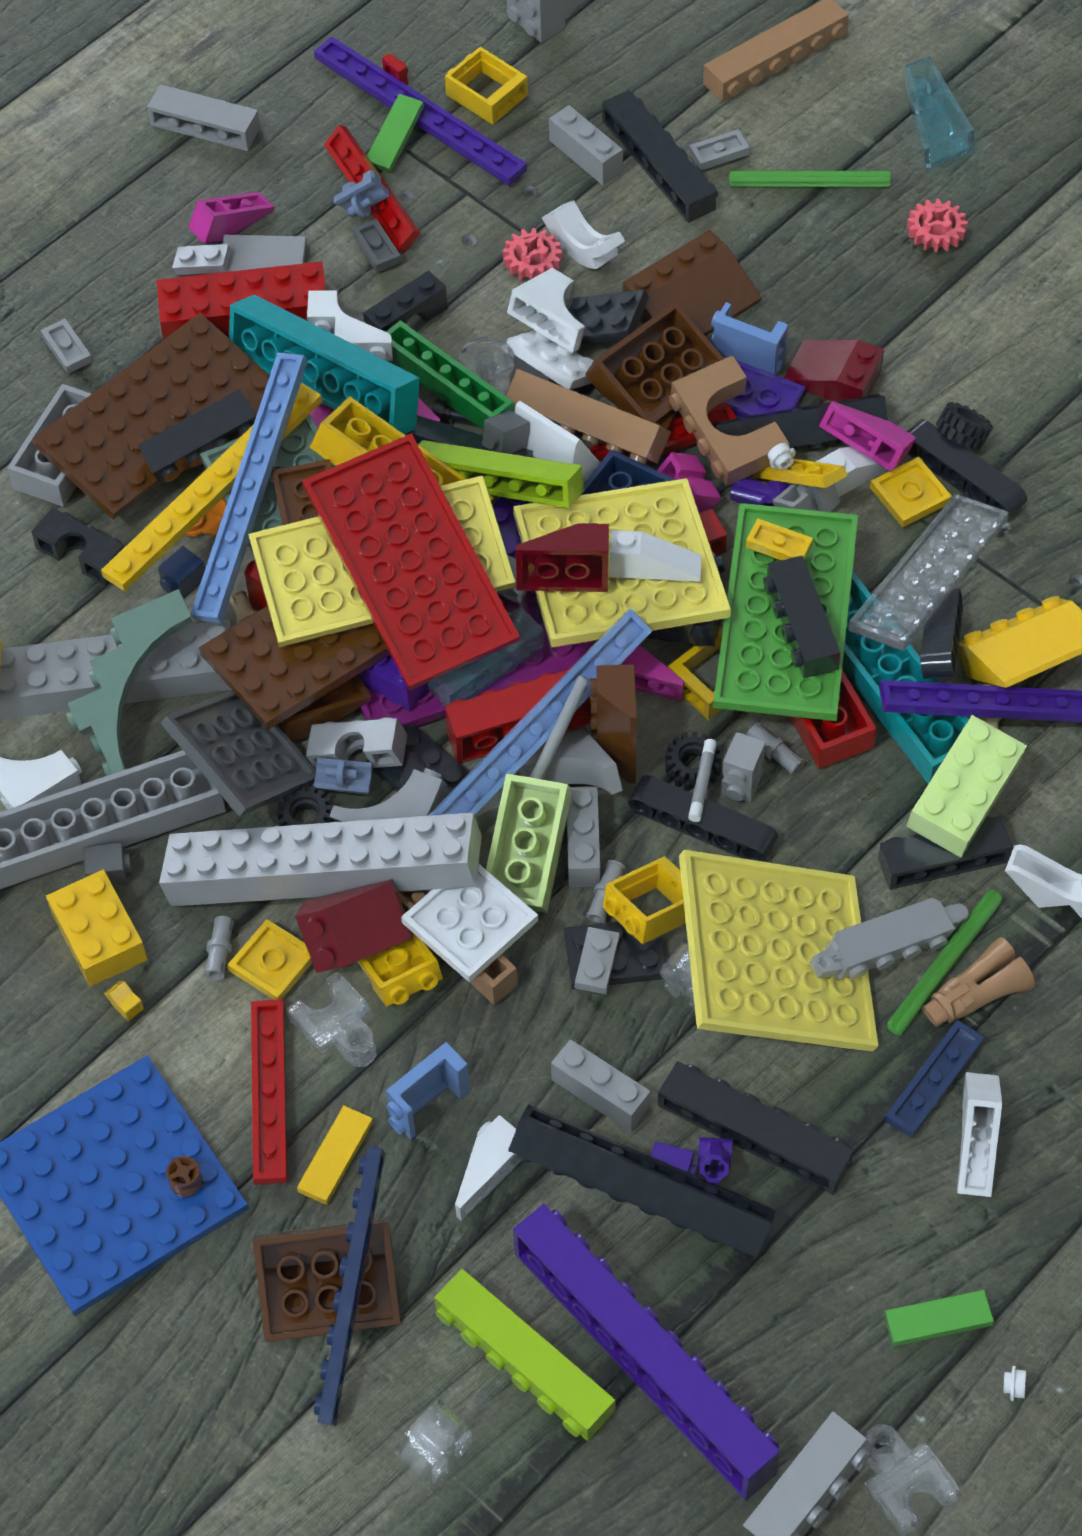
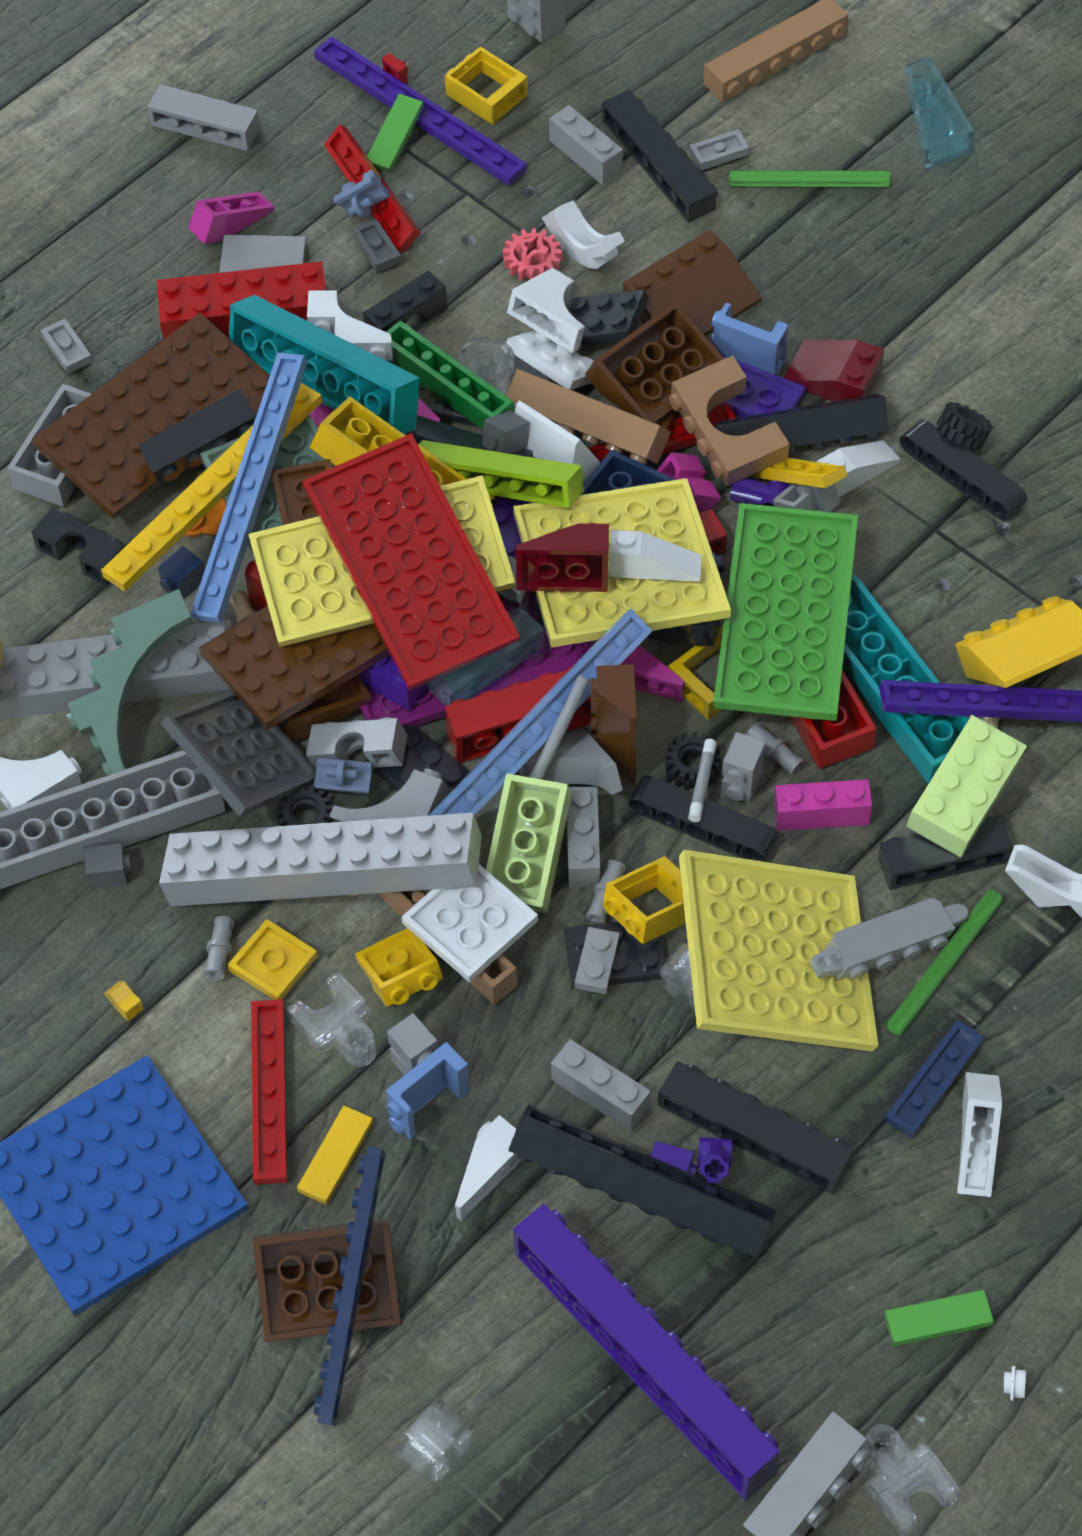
(96, 928): yellow brick -> none
(183, 1168): reddish brown wheel -> none
(202, 259): light grey plate -> none
(352, 924): dark red slope -> none
(410, 1043): none -> light grey brick
(524, 1355): lime brick -> none
(778, 541): yellow plate -> none
(781, 456): white plate -> none
(802, 617): black brick -> none
(822, 805): none -> dark pink brick
(868, 434): dark pink slope -> none
(910, 492): yellow plate -> none
(928, 572): clear plate -> none
(937, 225): coral gear -> none
(942, 638): black beam -> none
(964, 993): medium nougat piece -> none

